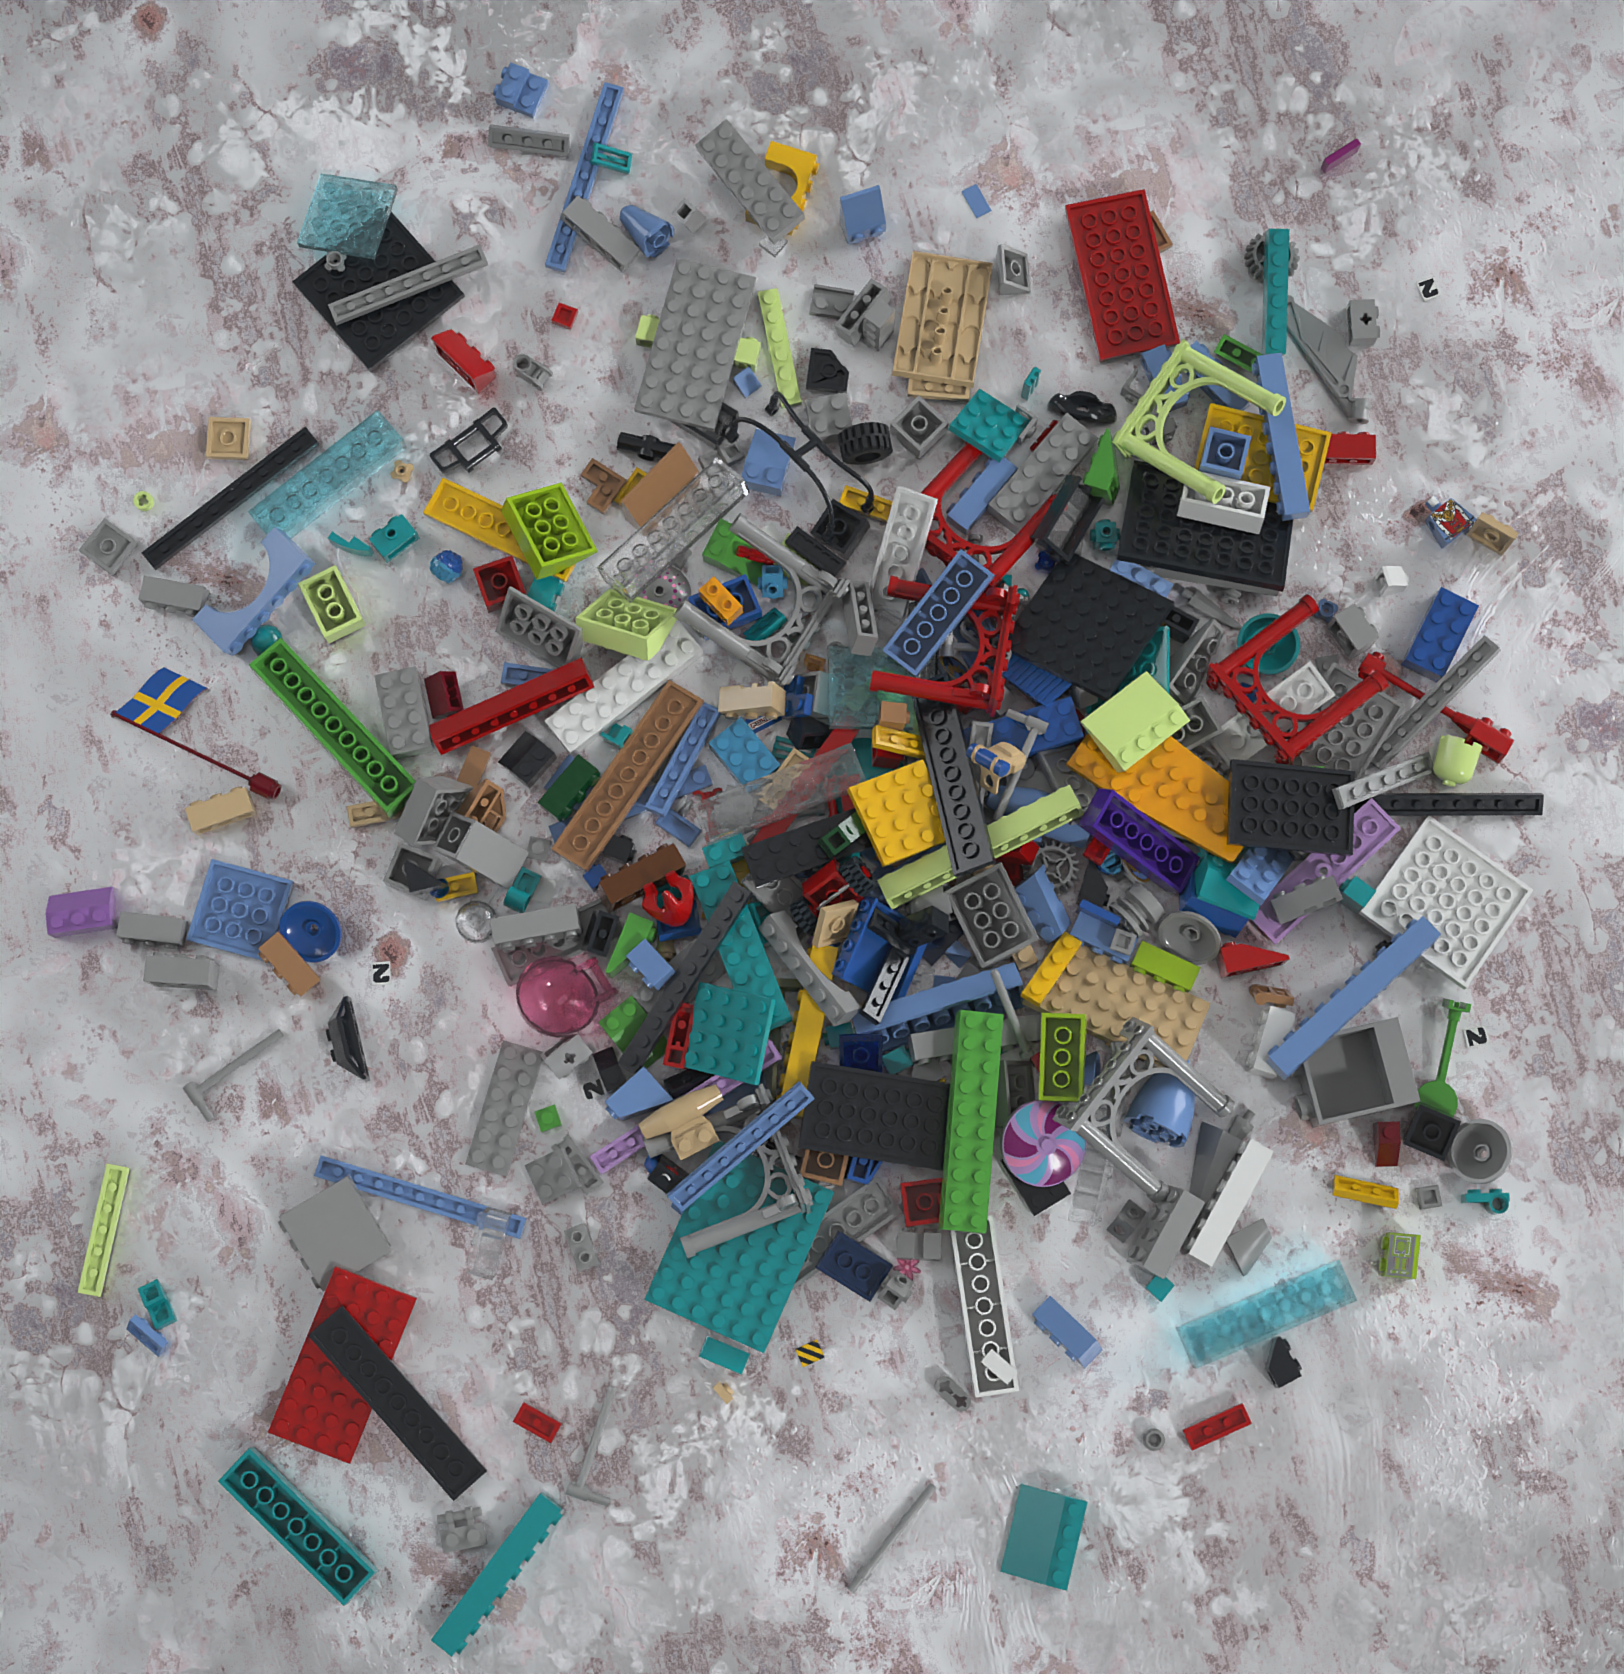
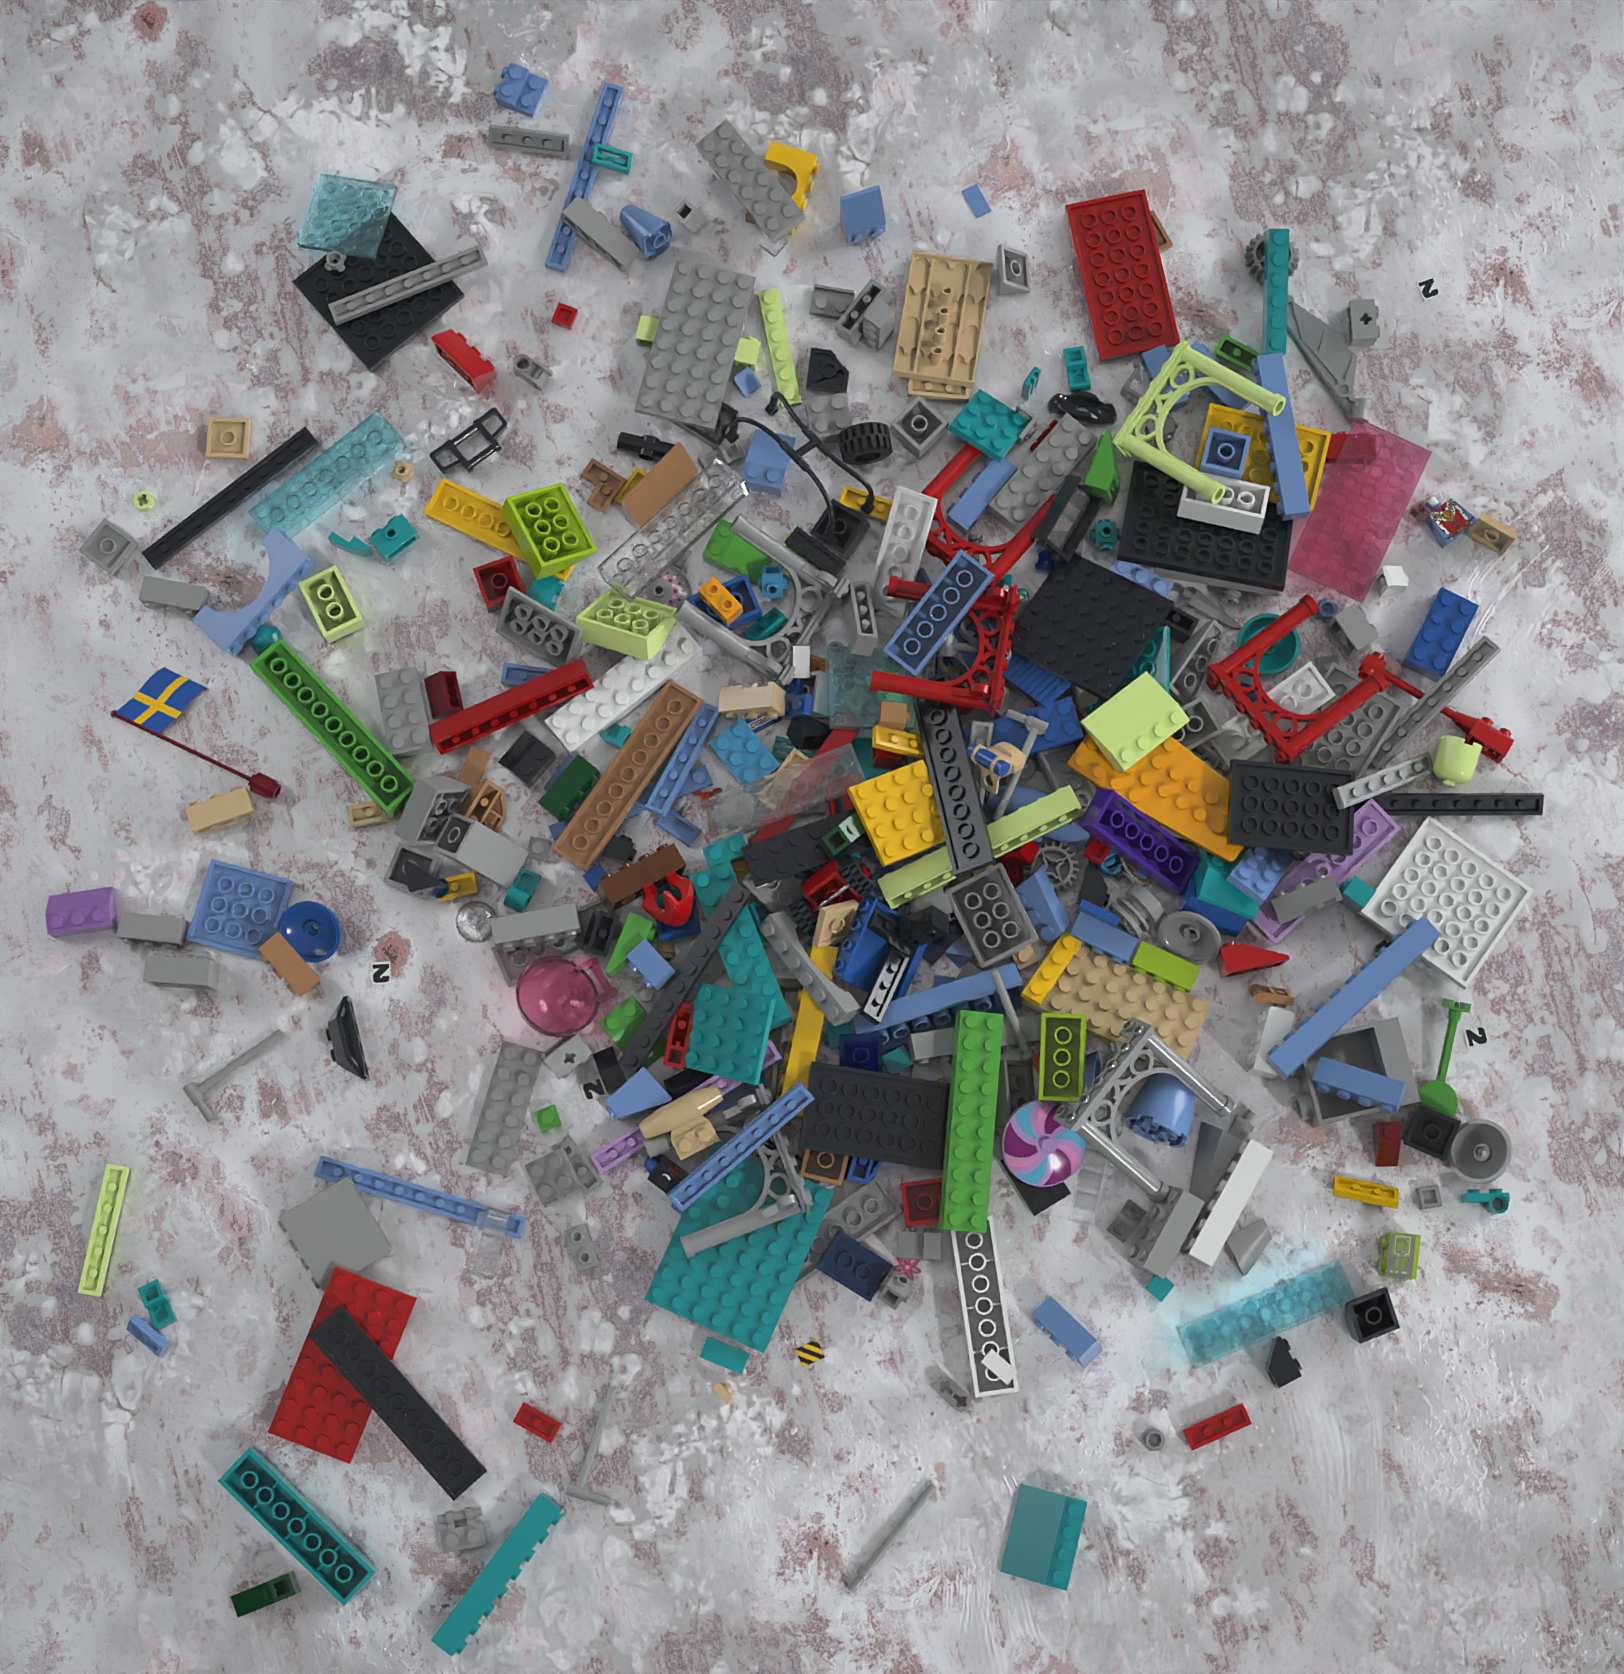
(265, 1594): none -> dark green slope
(446, 566): piece -> none
(753, 554): red axle -> none
(801, 661): none -> white sticker
(1076, 369): none -> teal slope
(1123, 942): light grey plate -> none
(1340, 155): magenta tile -> none
(1359, 510): none -> clear pink plate
(1359, 1085): none -> medium blue brick
(1371, 1315): none -> black slope

